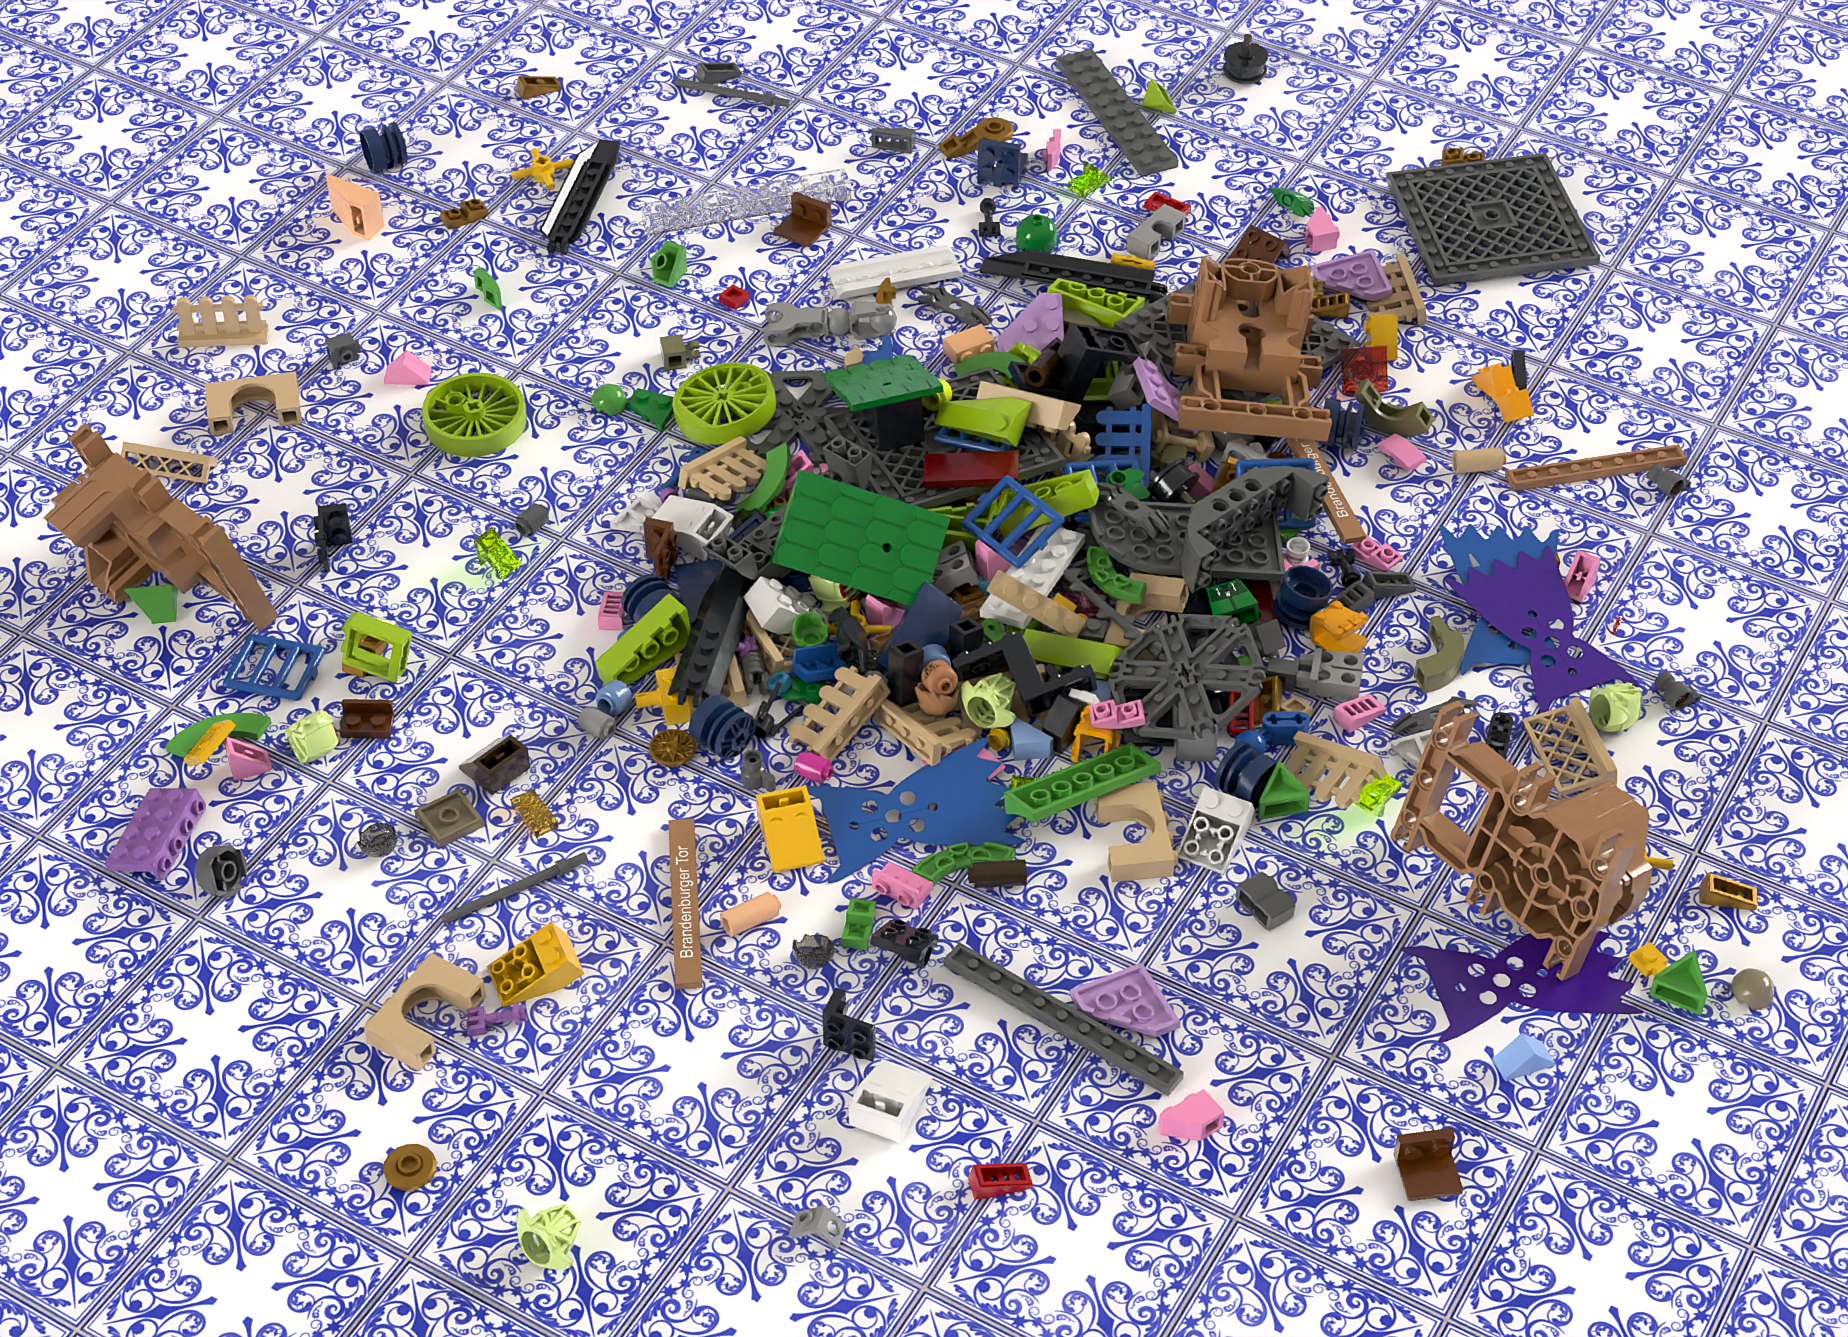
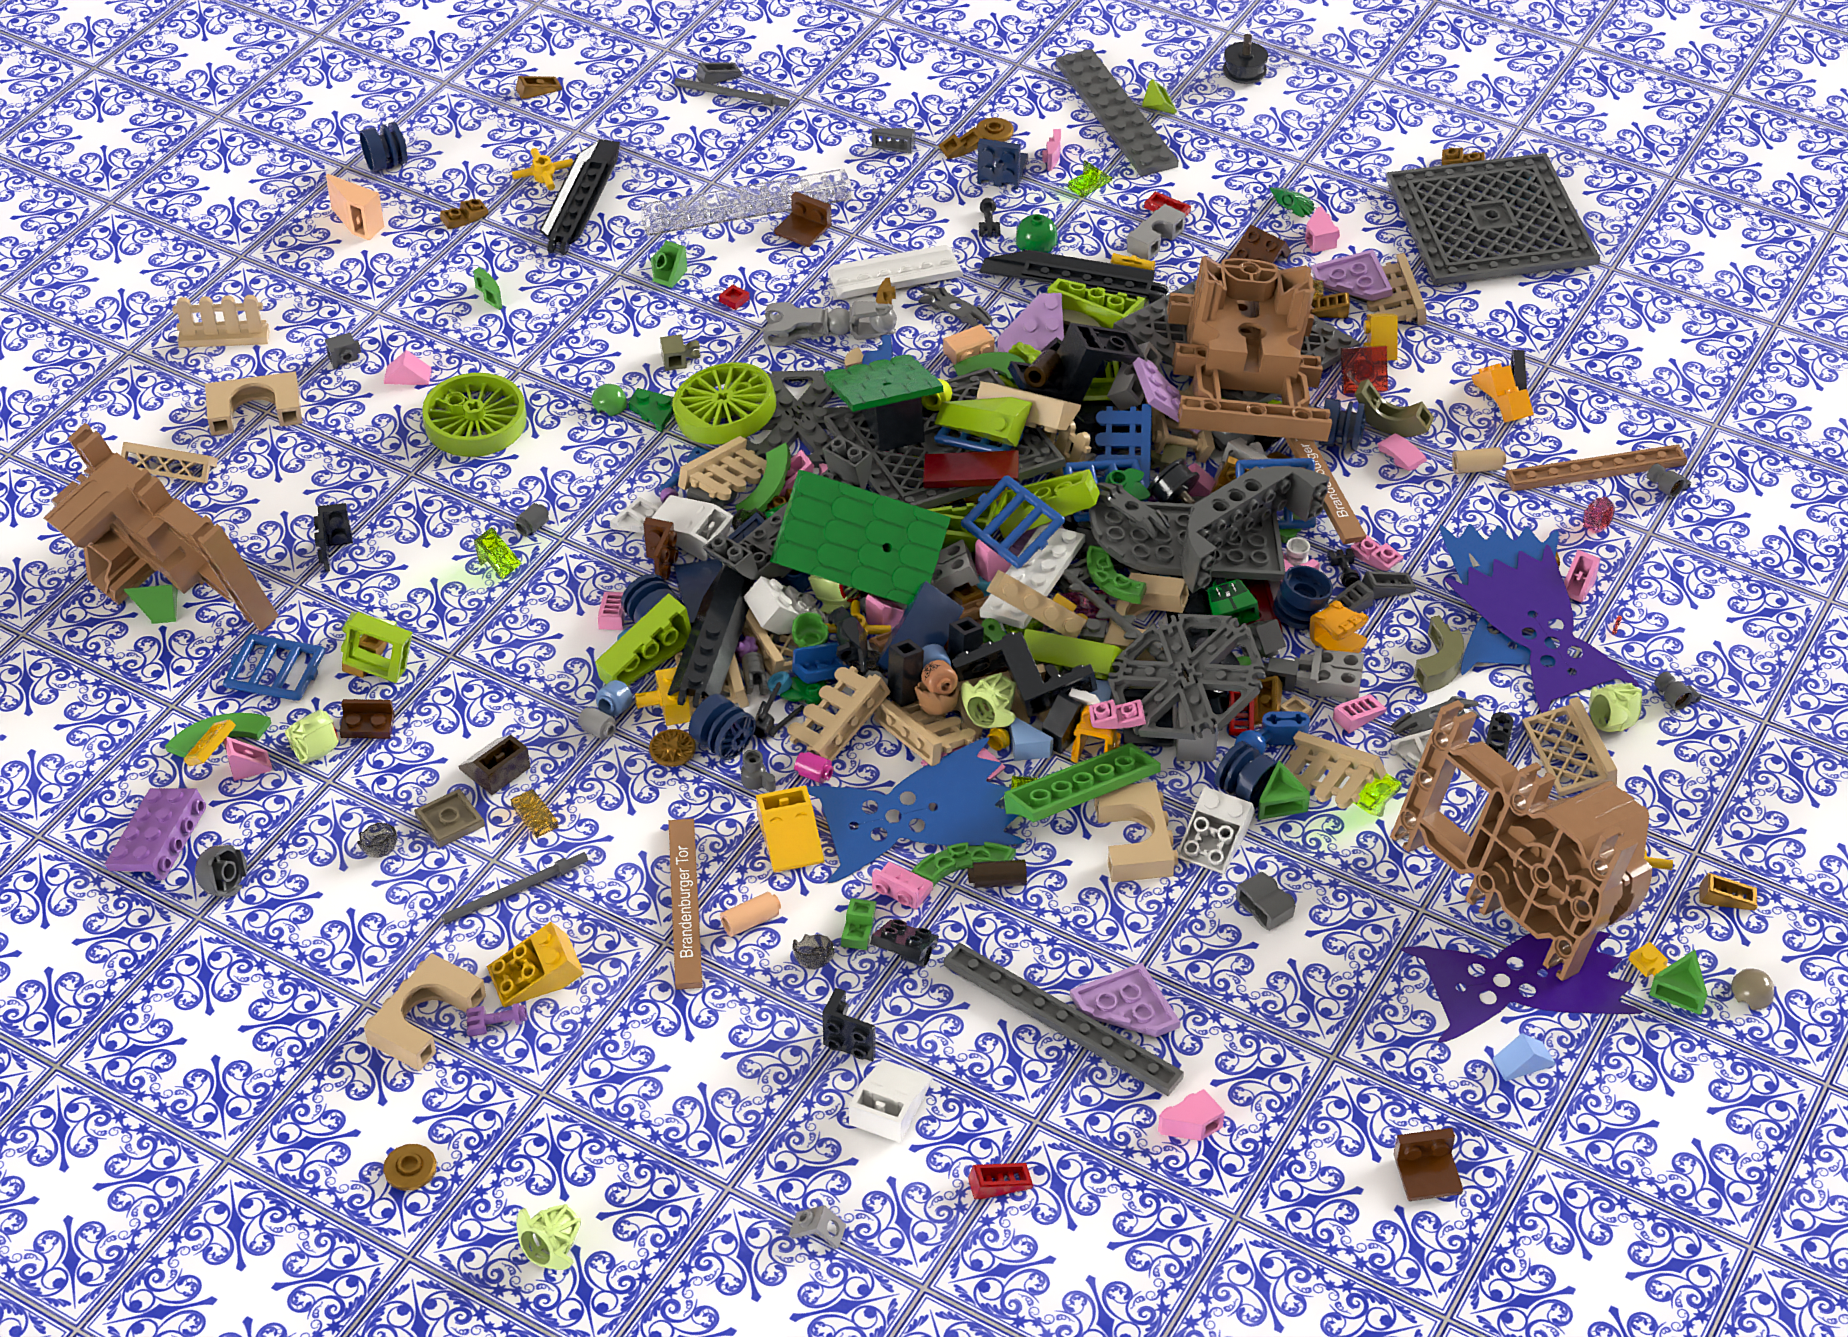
(1598, 515): none -> clear pink rock

